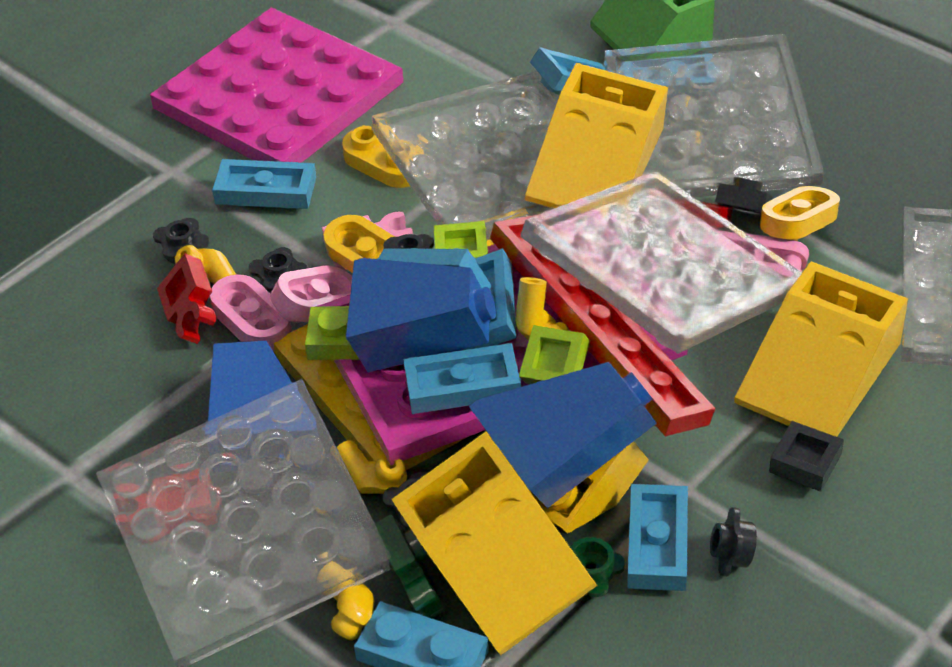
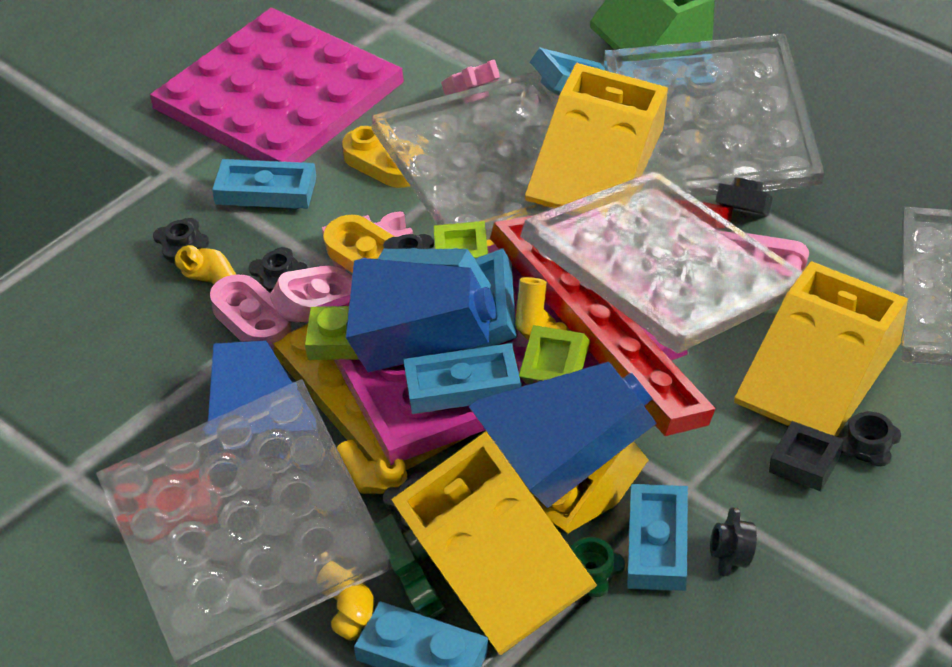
(185, 296): red plate -> none
(471, 78): none -> bright pink plate
(799, 212): yellow plate -> none
(871, 438): none -> black plate

